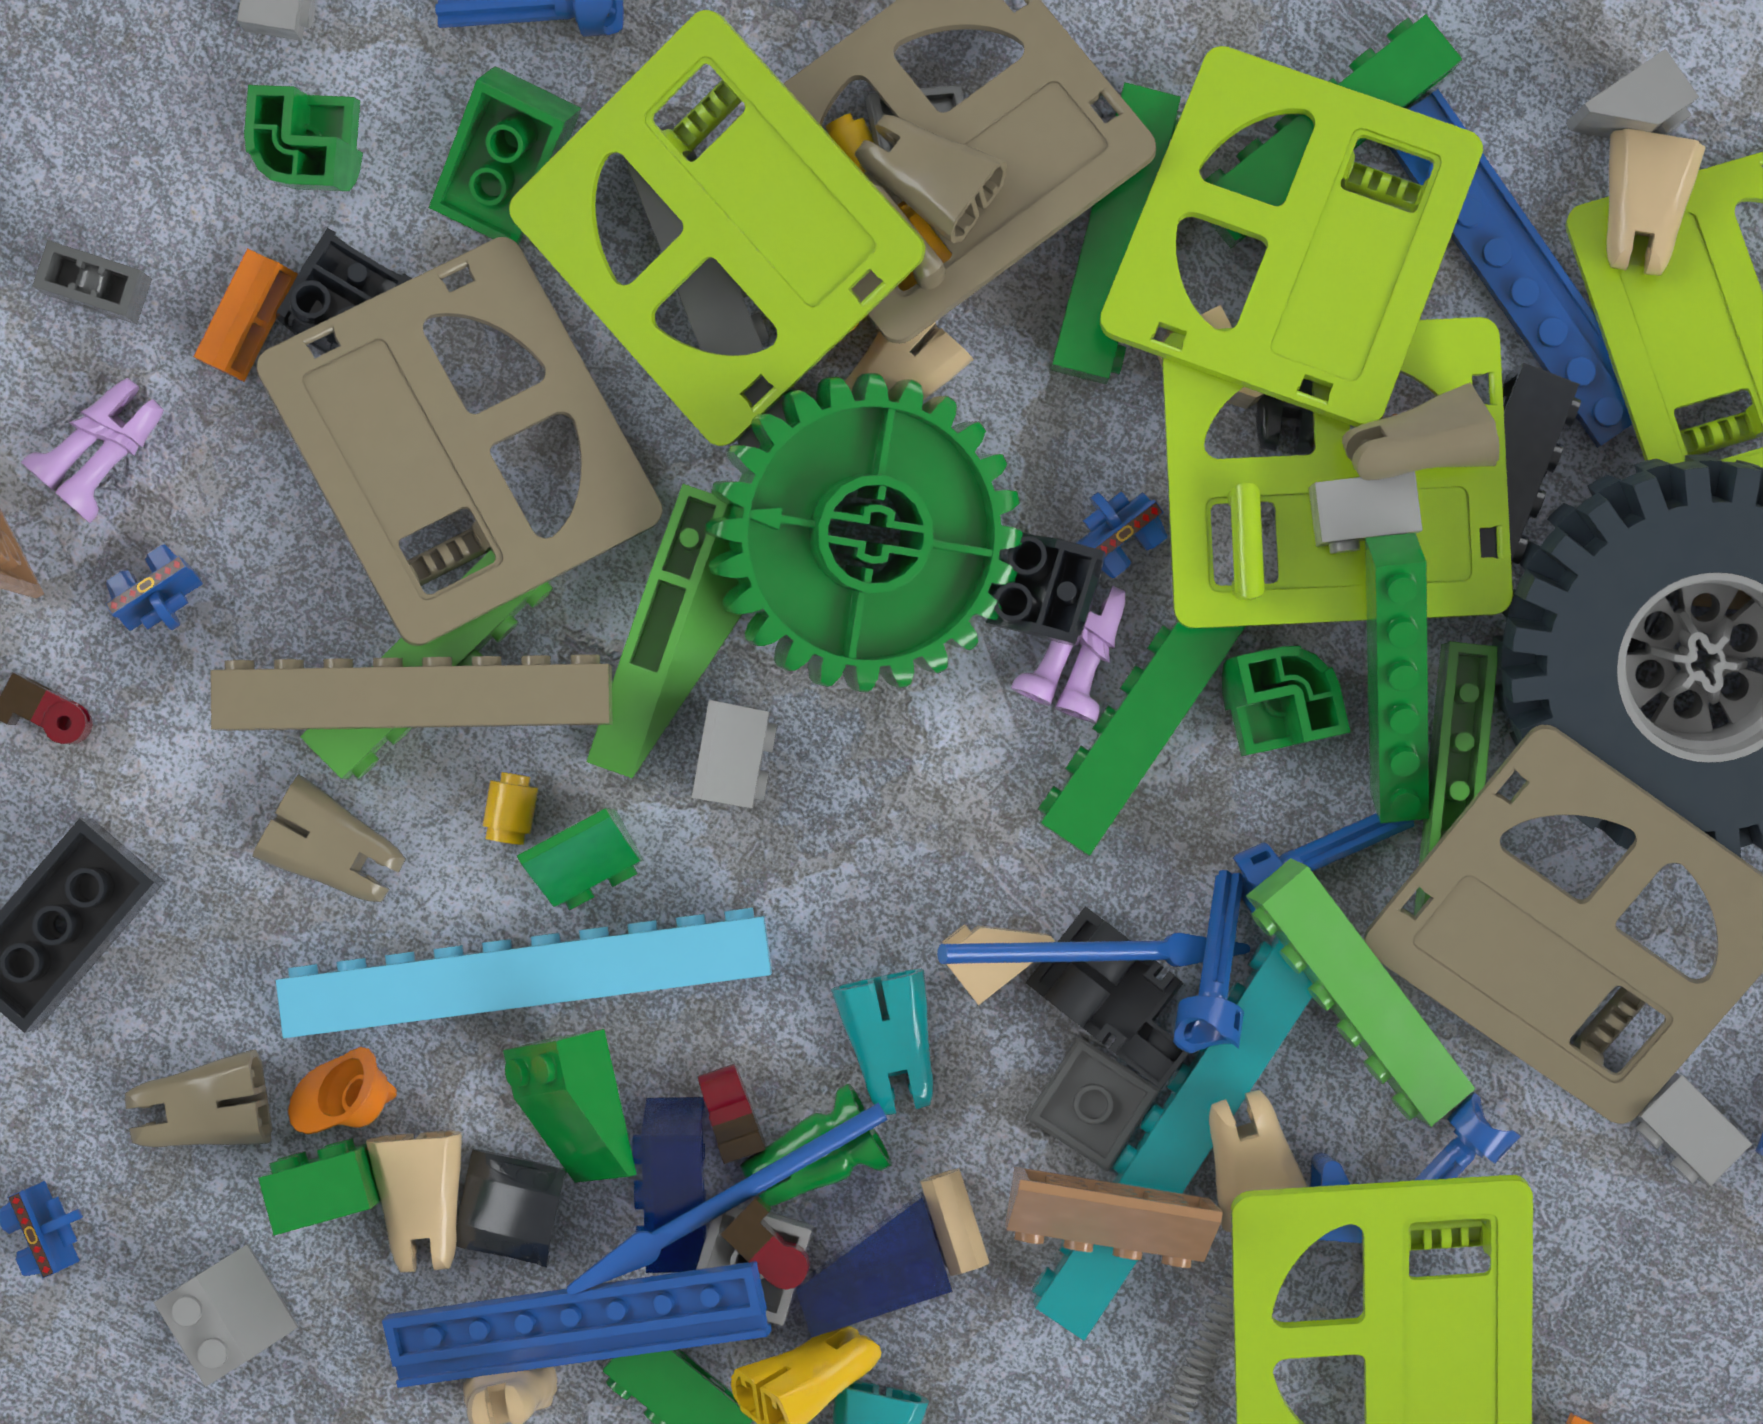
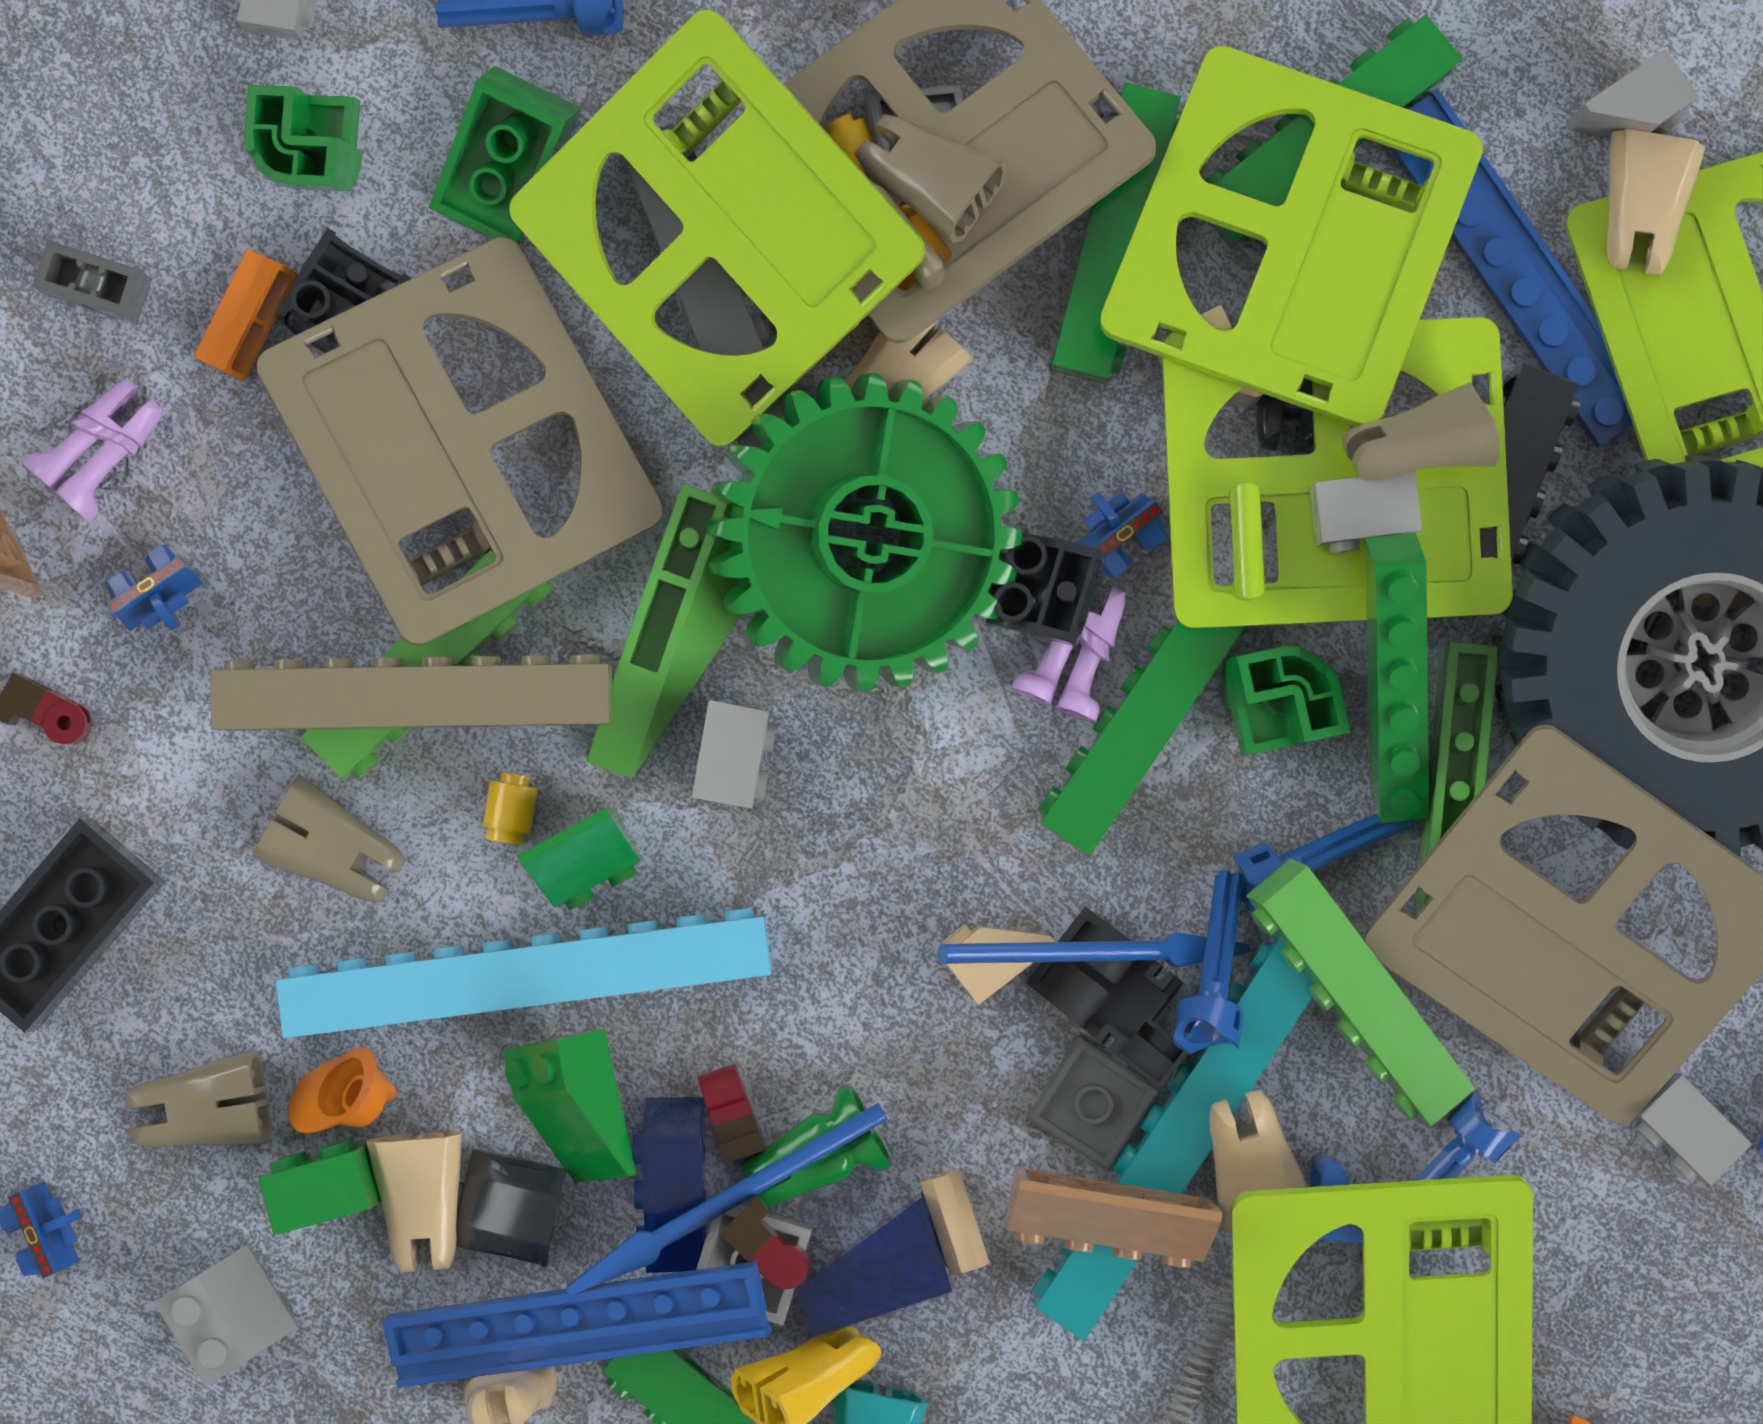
(889, 1033): teal piece -> none

